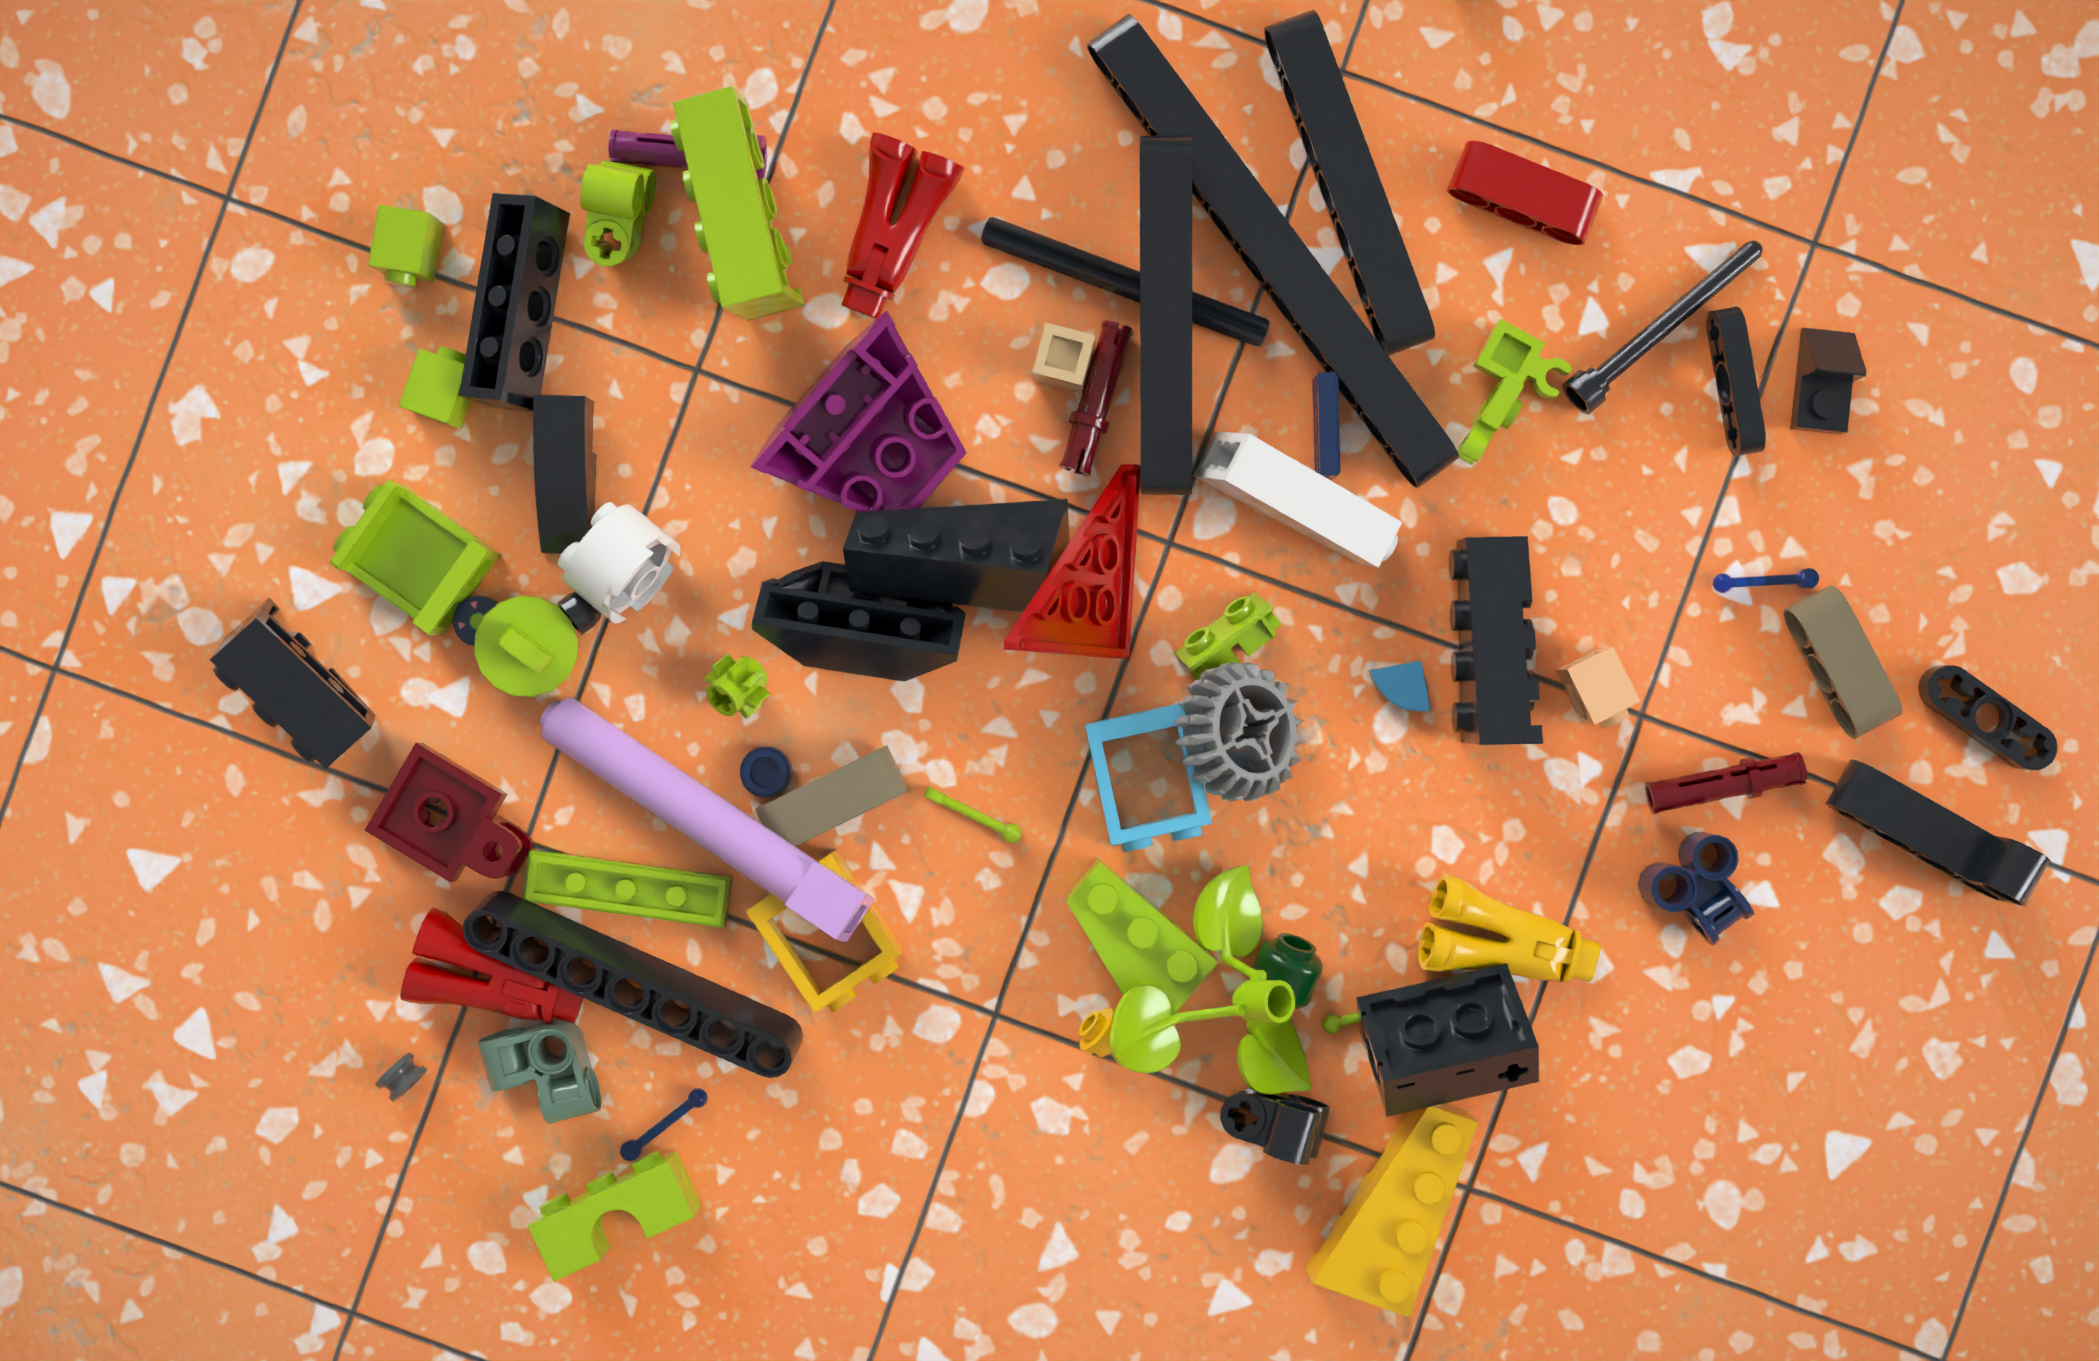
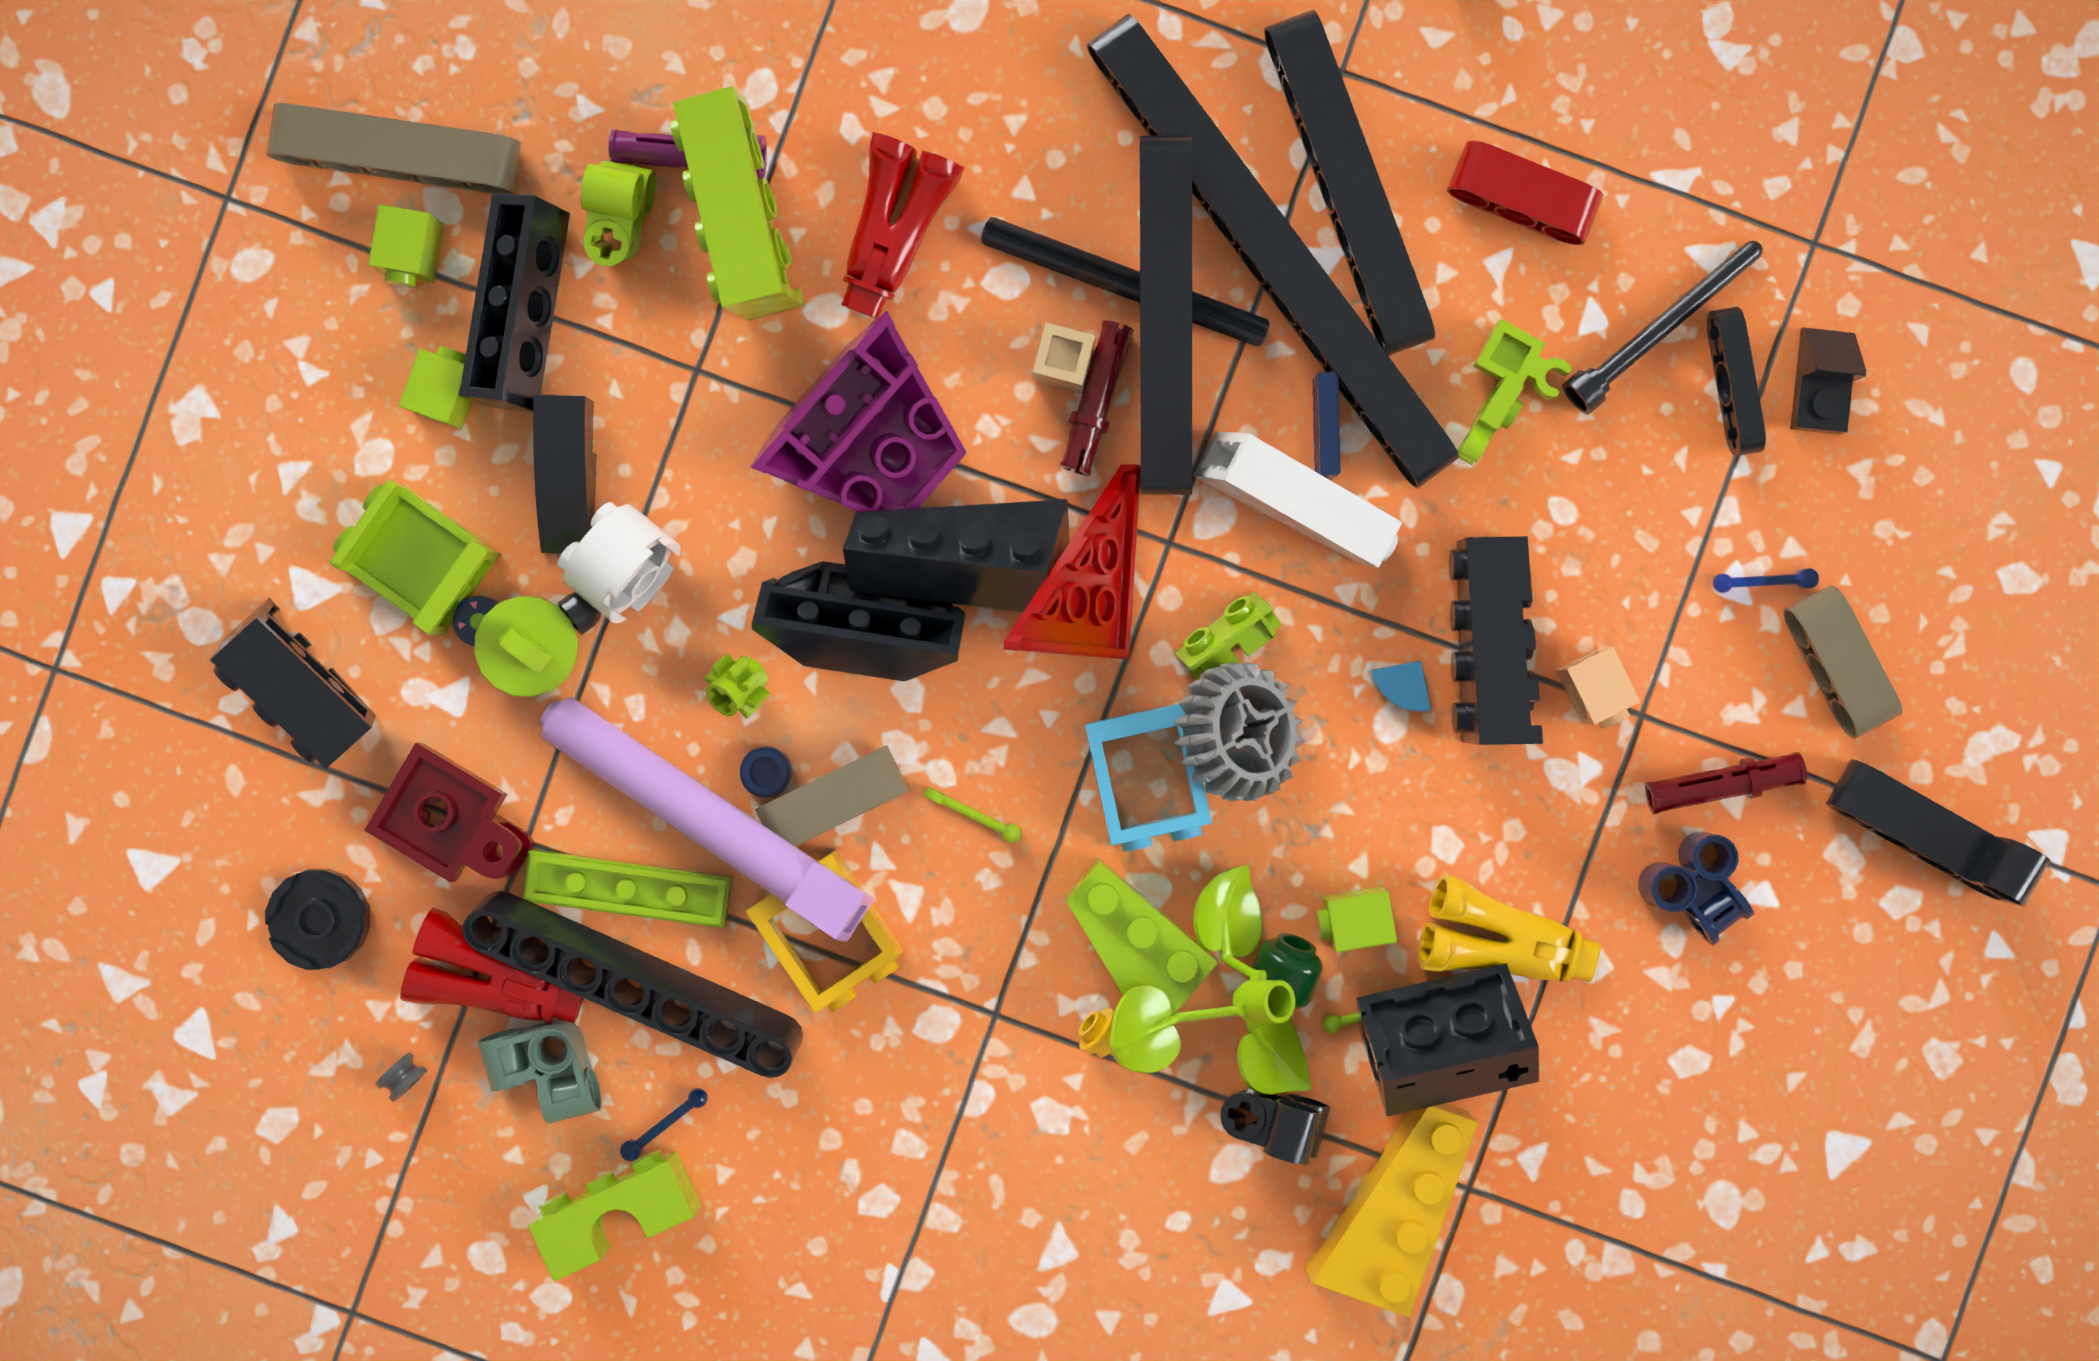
(317, 919): none -> black tile
(393, 149): none -> dark tan beam
(1356, 919): none -> lime brick
(2009, 749): black beam -> none

